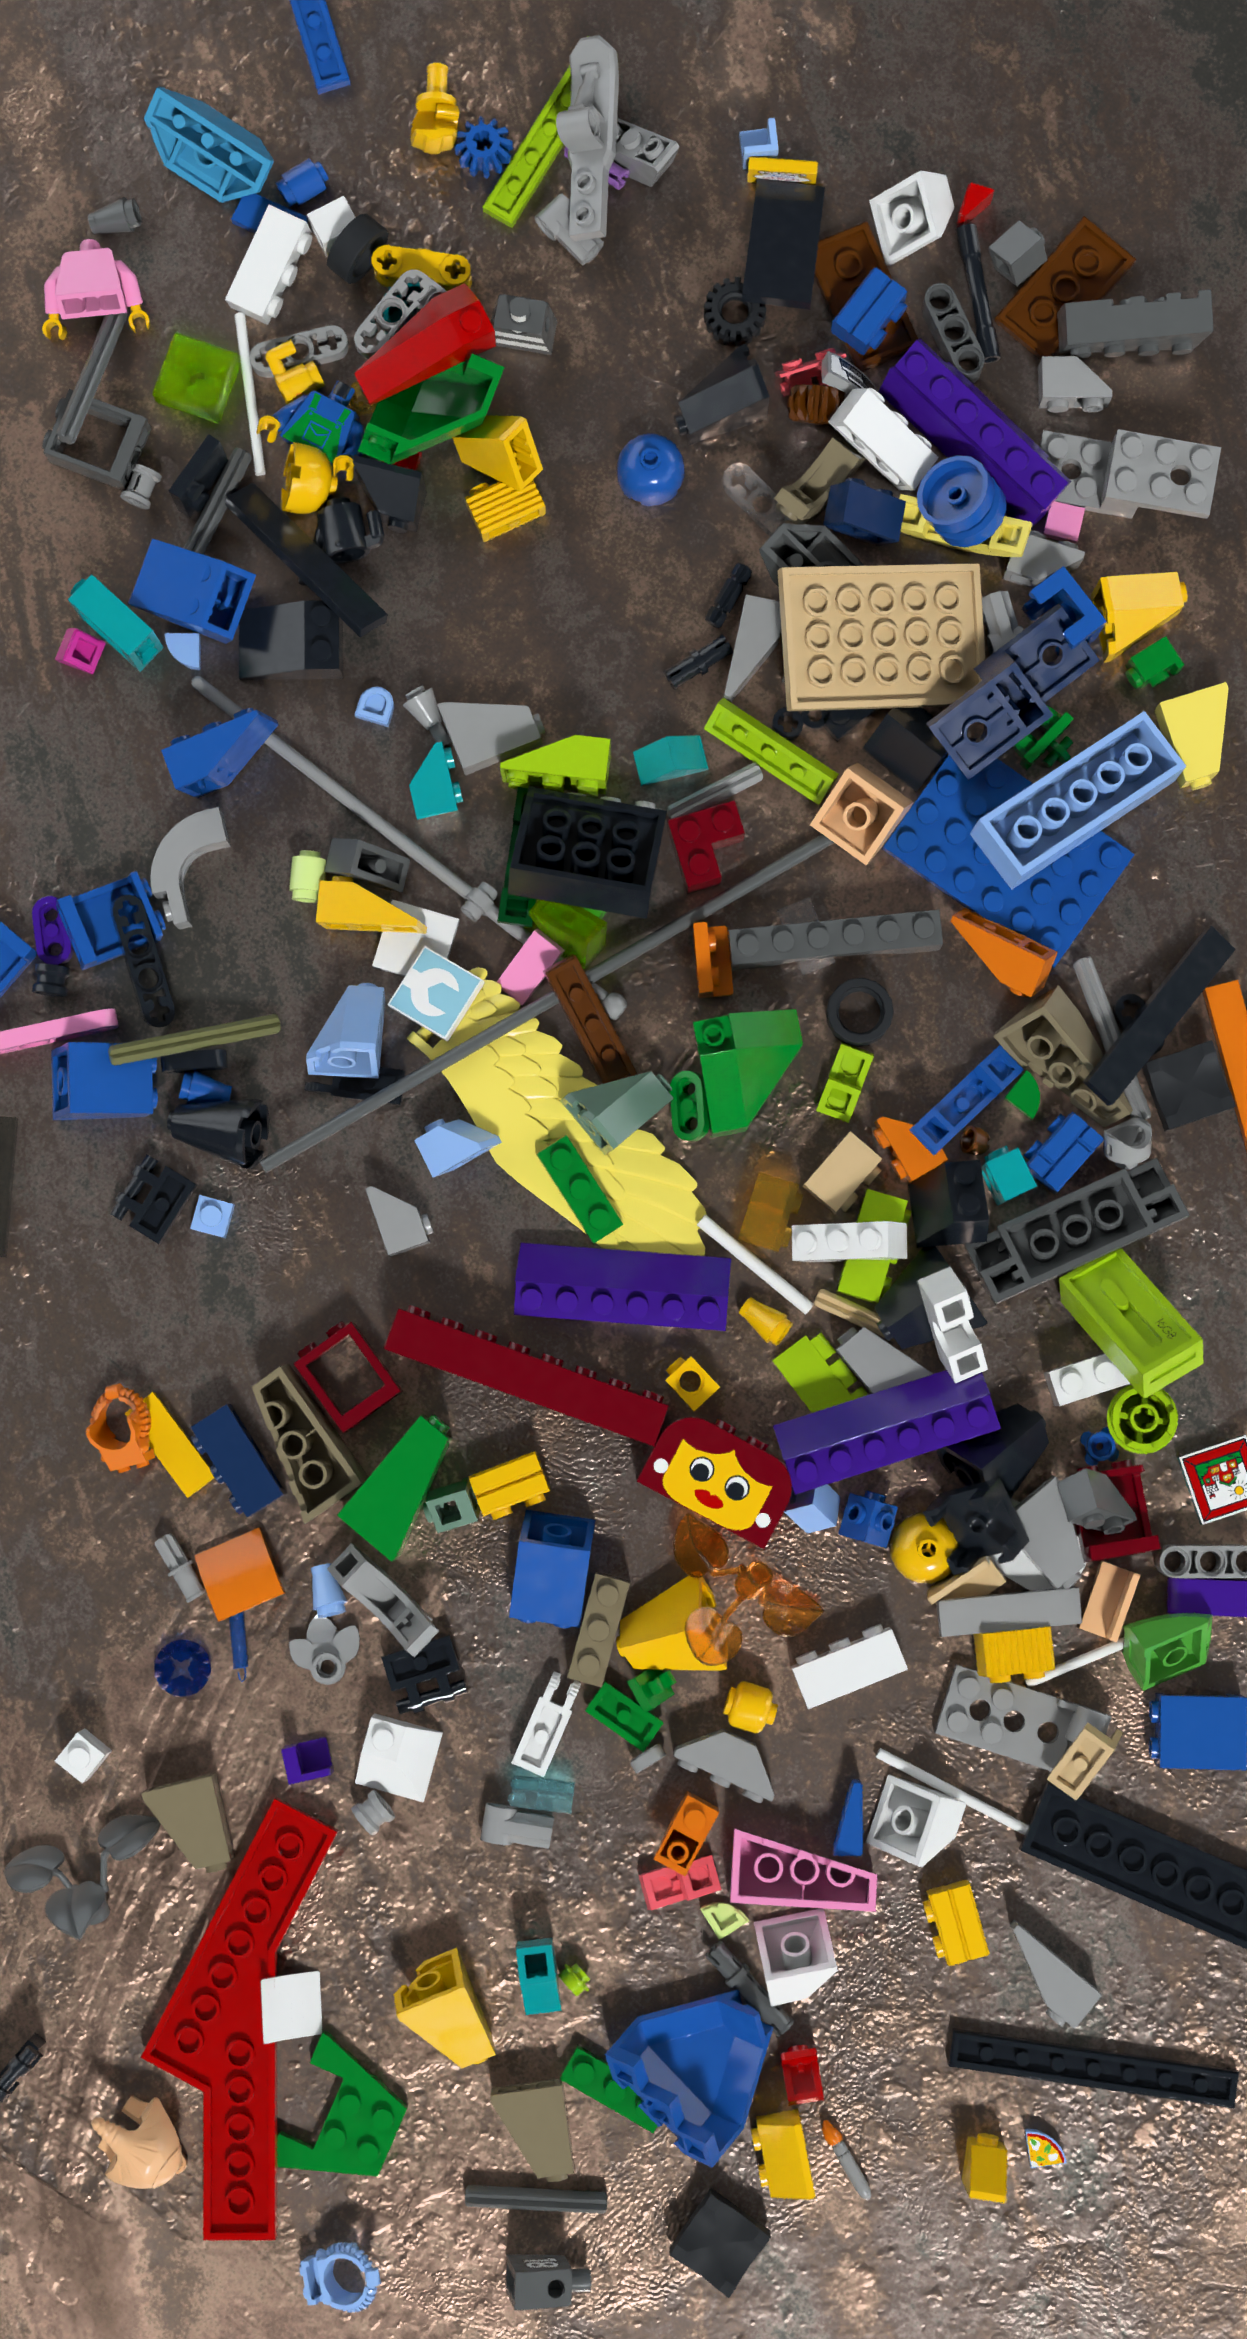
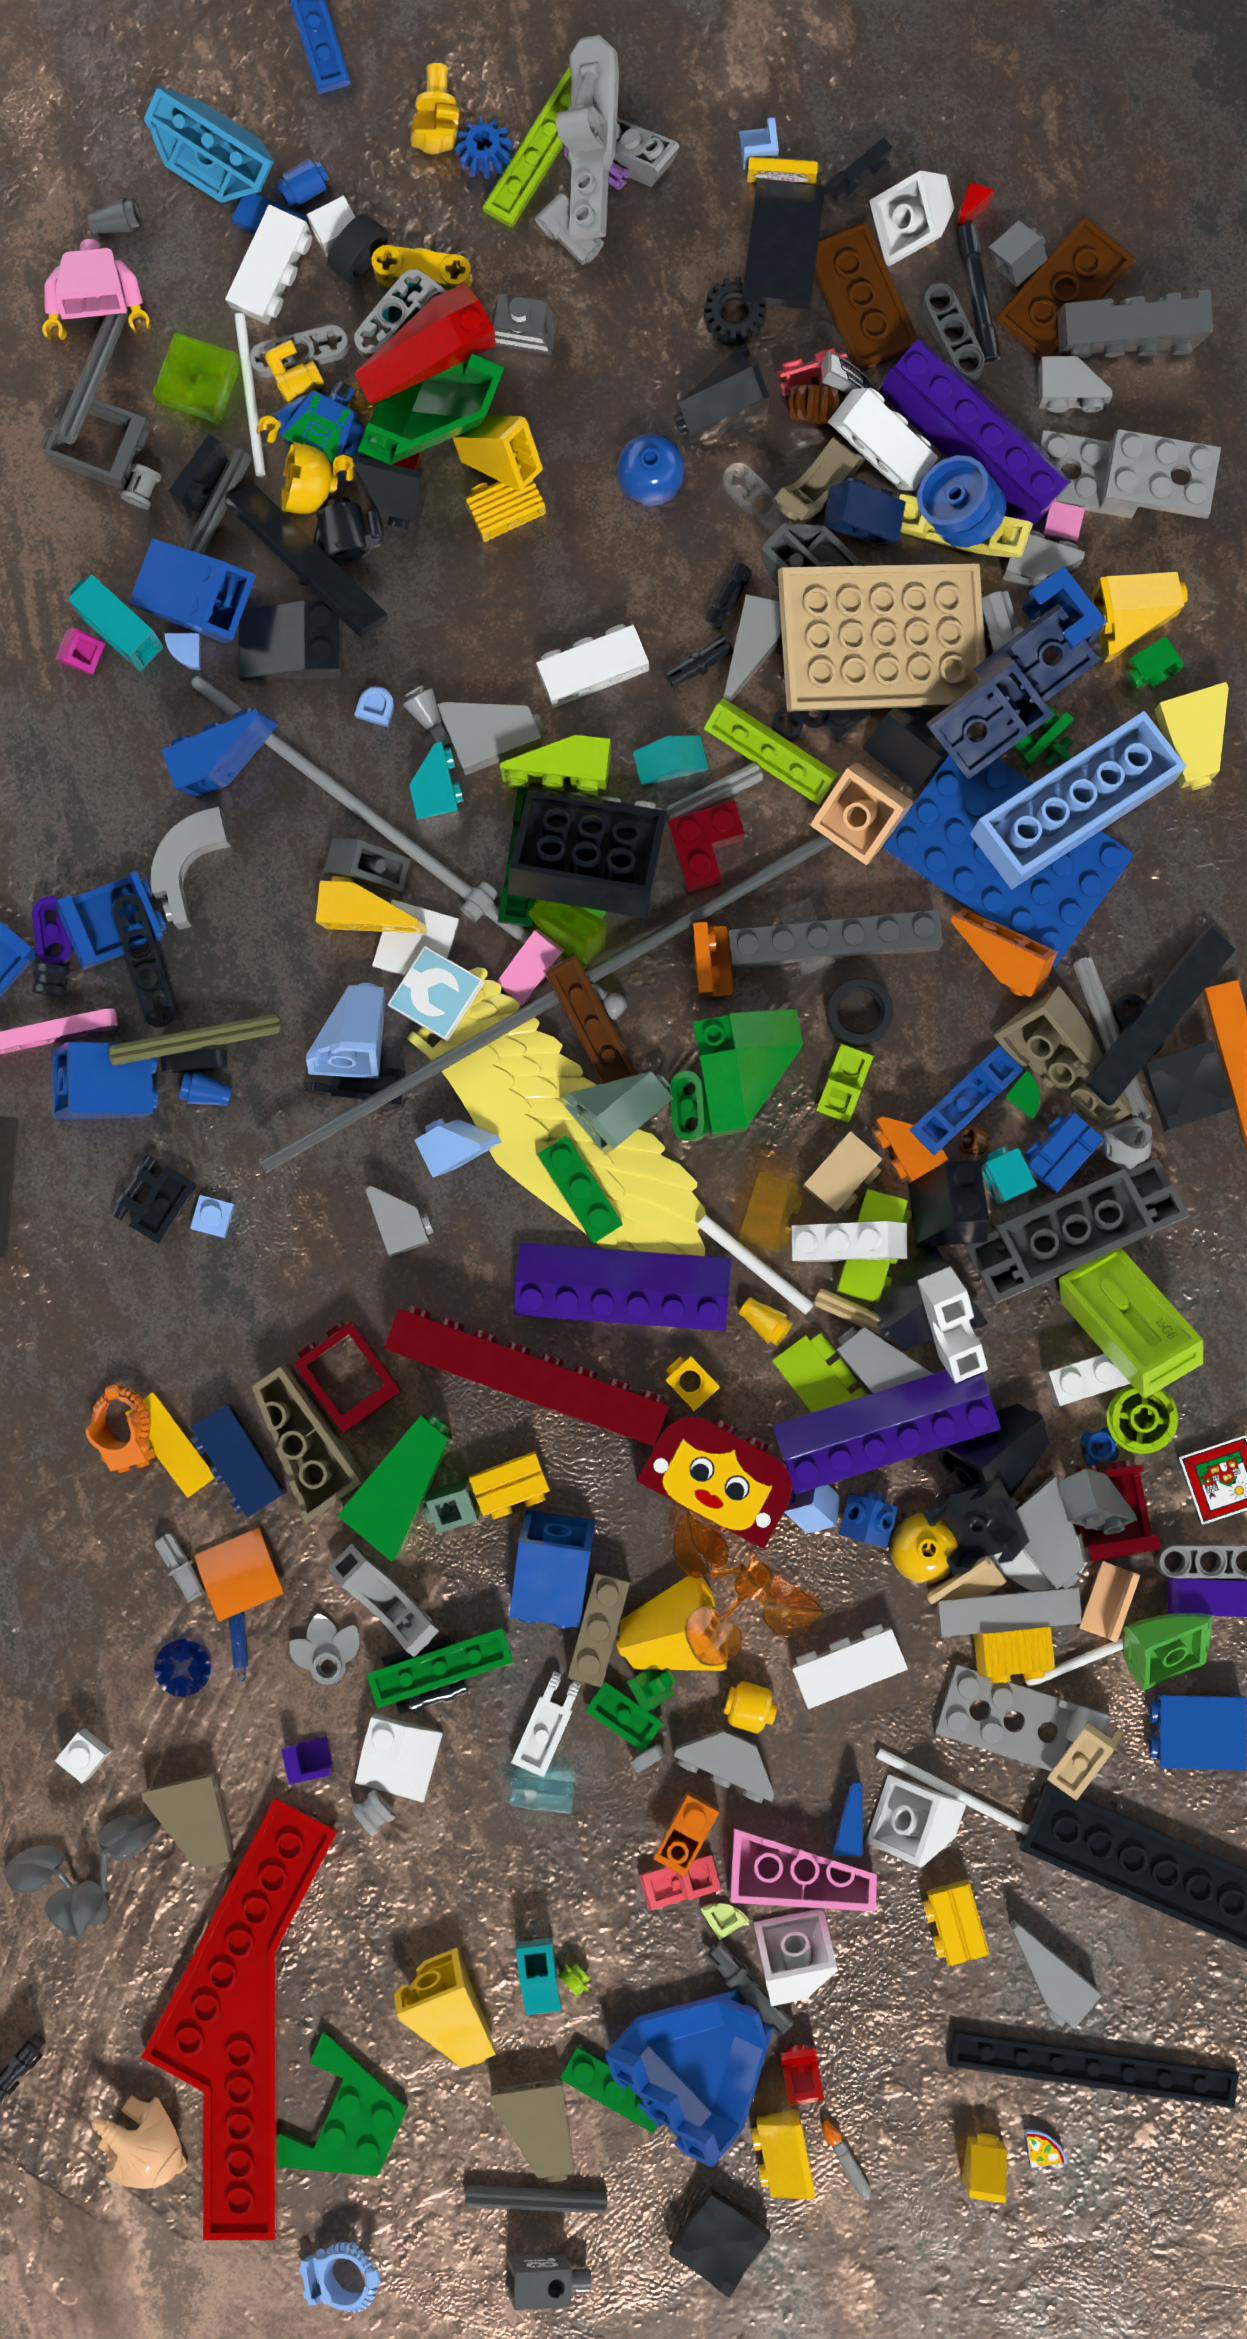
(223, 1129): black cone -> none
(291, 2006): white sticker -> none
(305, 876): yellowish green brick -> none
(326, 1593): light blue cone -> none
(440, 1667): none -> green plate
(506, 1826): light grey piece -> none
(592, 665): none -> white brick
(850, 180): none -> black hinge
(869, 311): blue brick -> none

